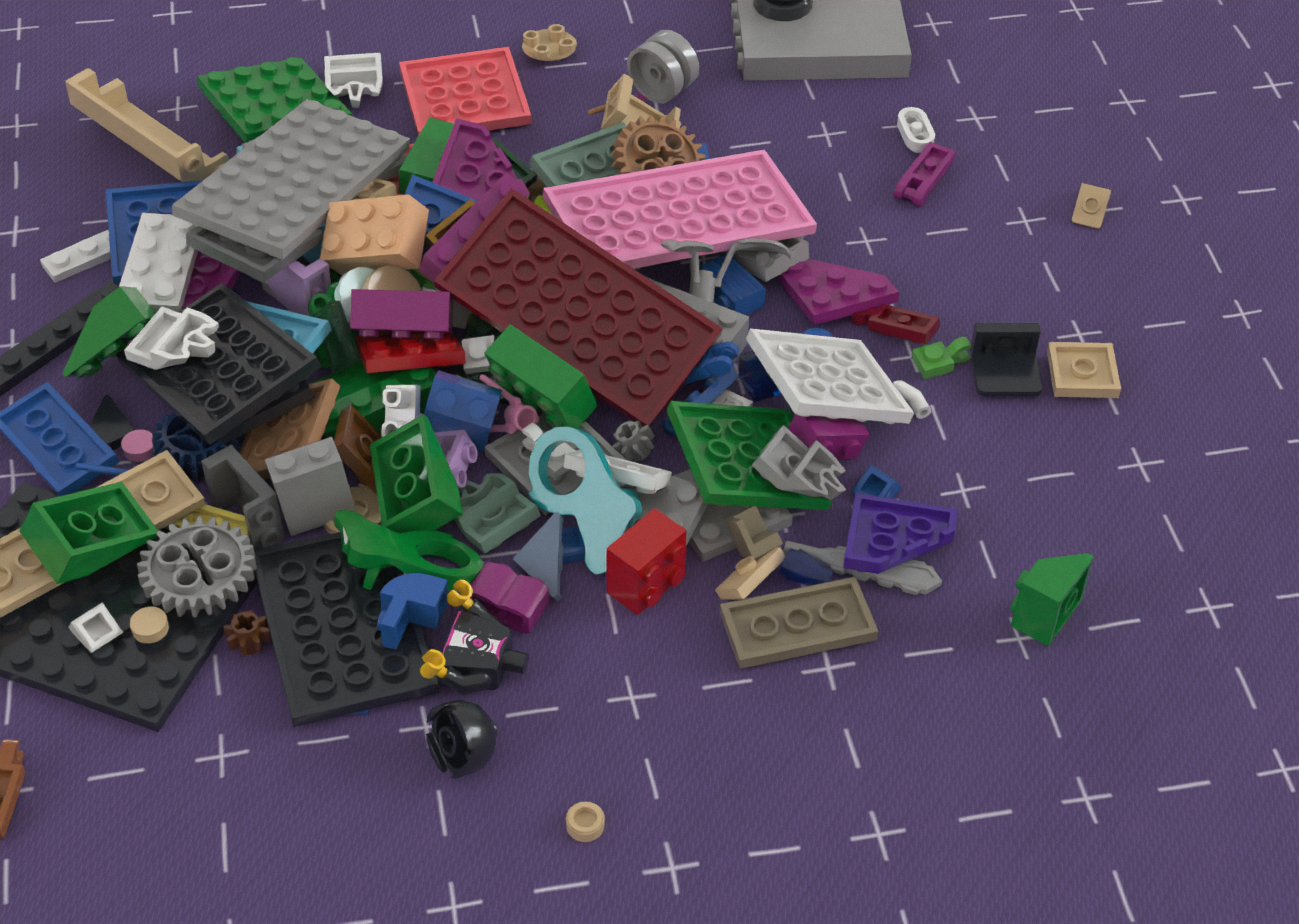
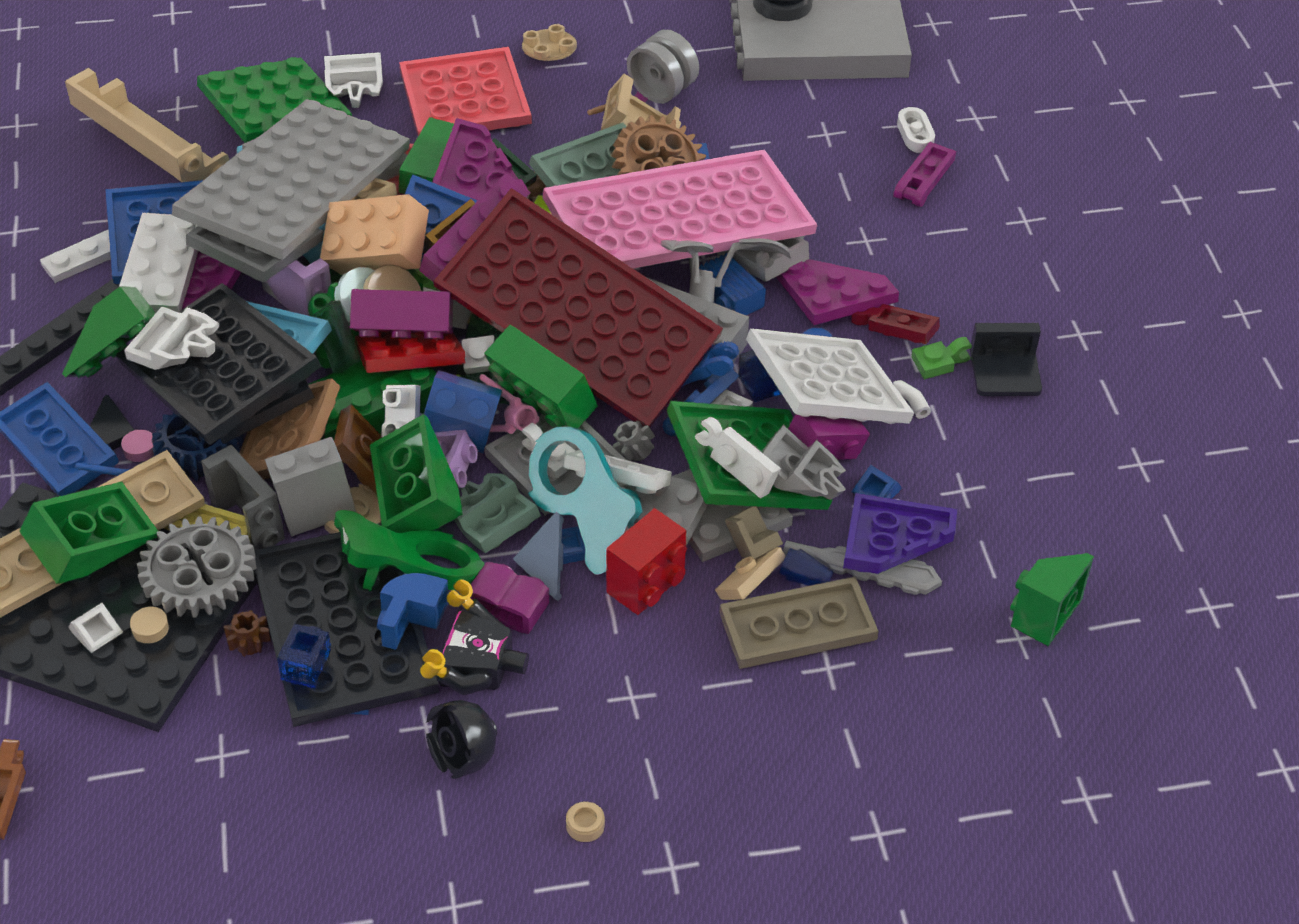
(304, 655): none -> clear blue brick
(739, 457): none -> white plate
(1083, 370): tan plate -> none
(1091, 206): tan bracket -> none

